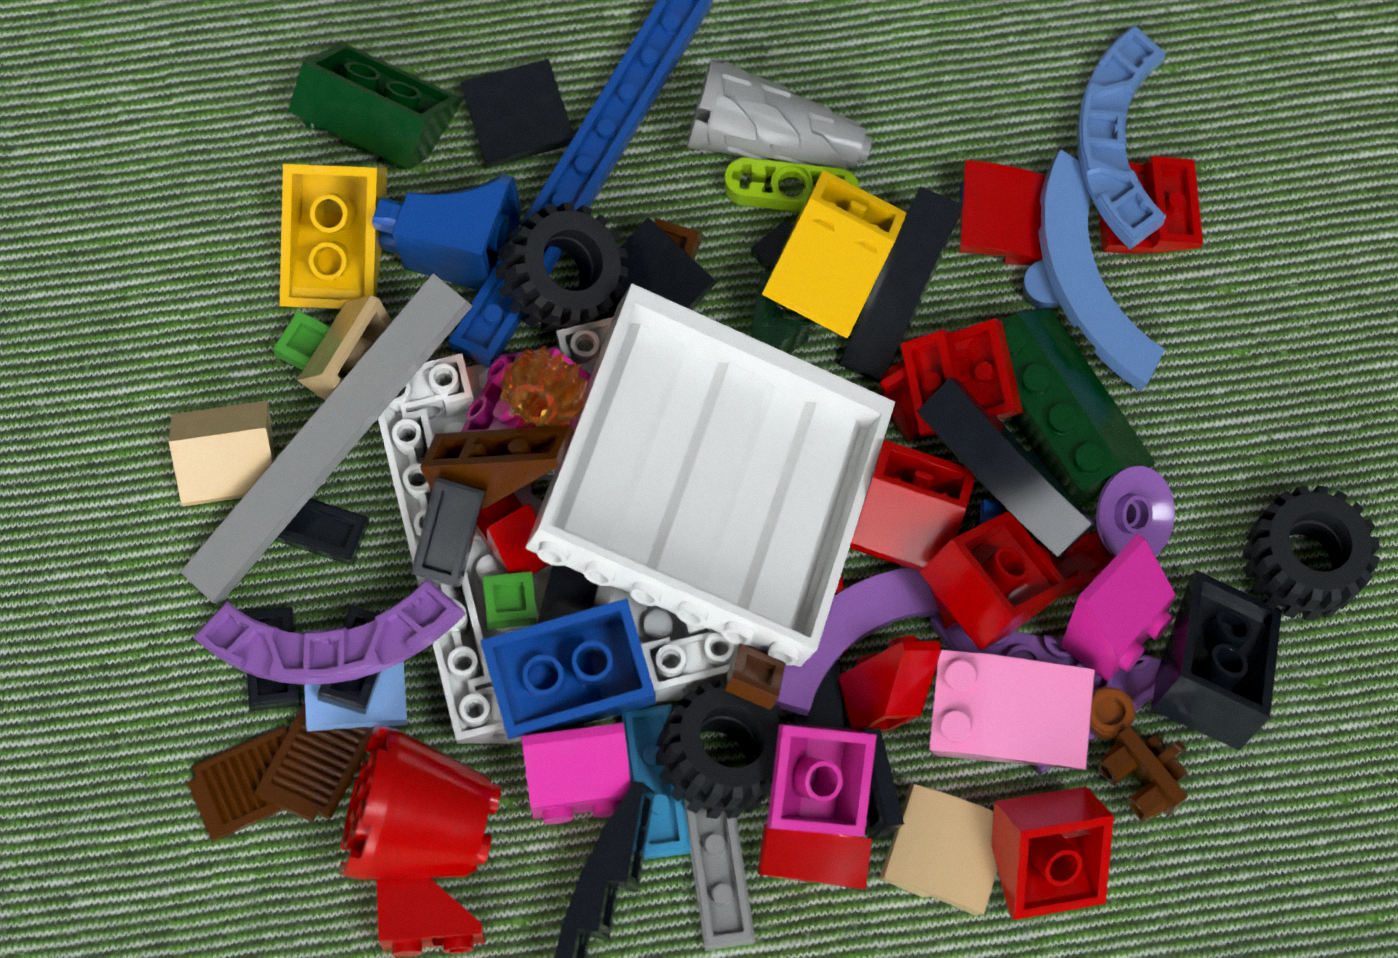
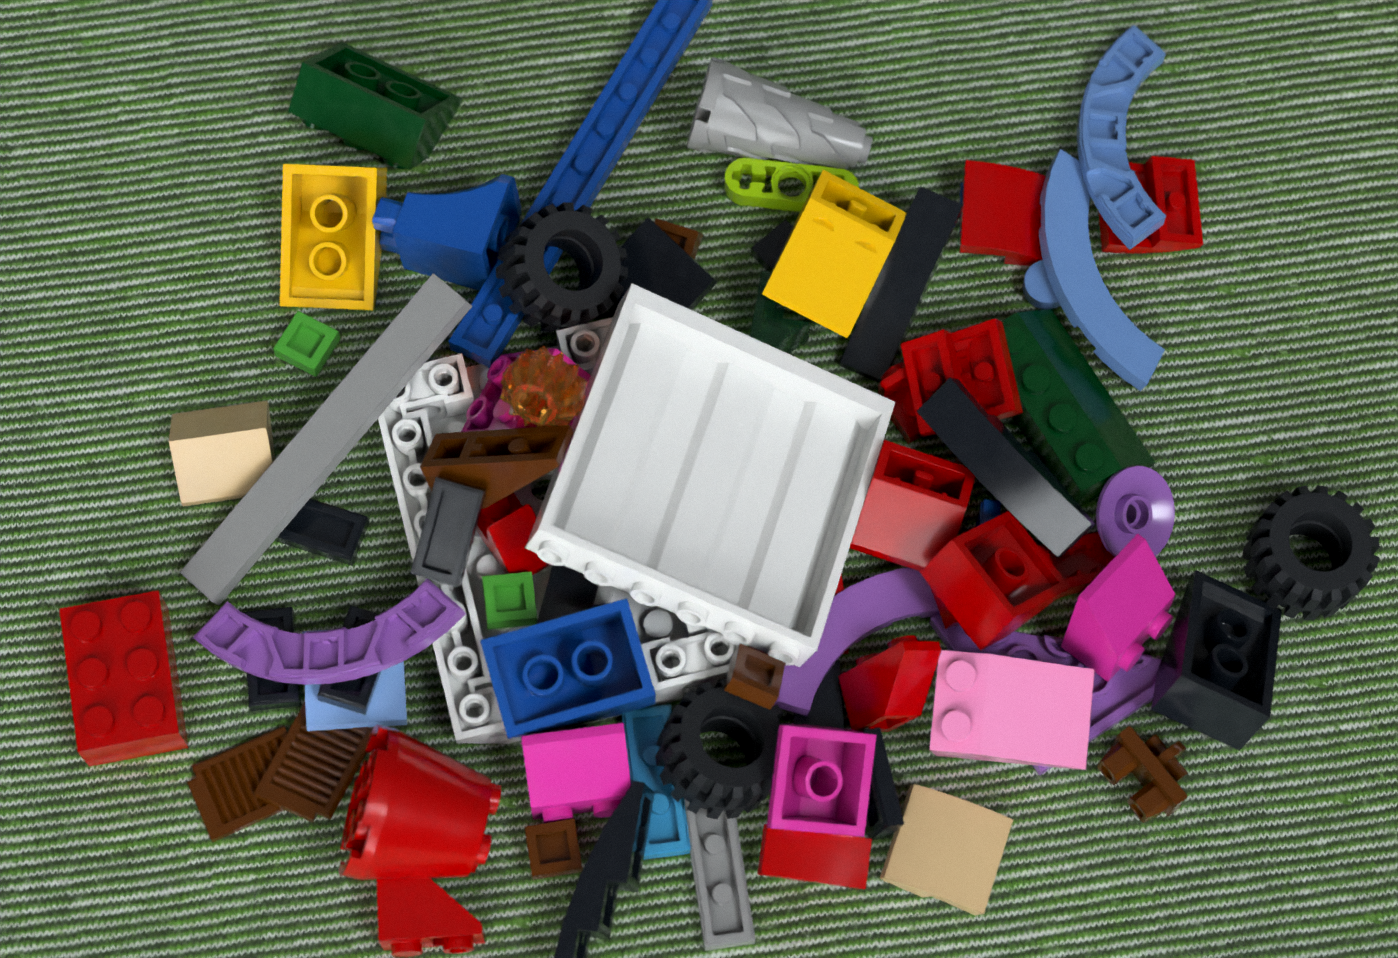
(123, 678): none -> red brick
(344, 344): tan slope -> none
(517, 113): black tile -> none
(553, 849): none -> reddish brown plate
(1052, 851): red slope -> none
(1110, 712): dark orange tile -> none

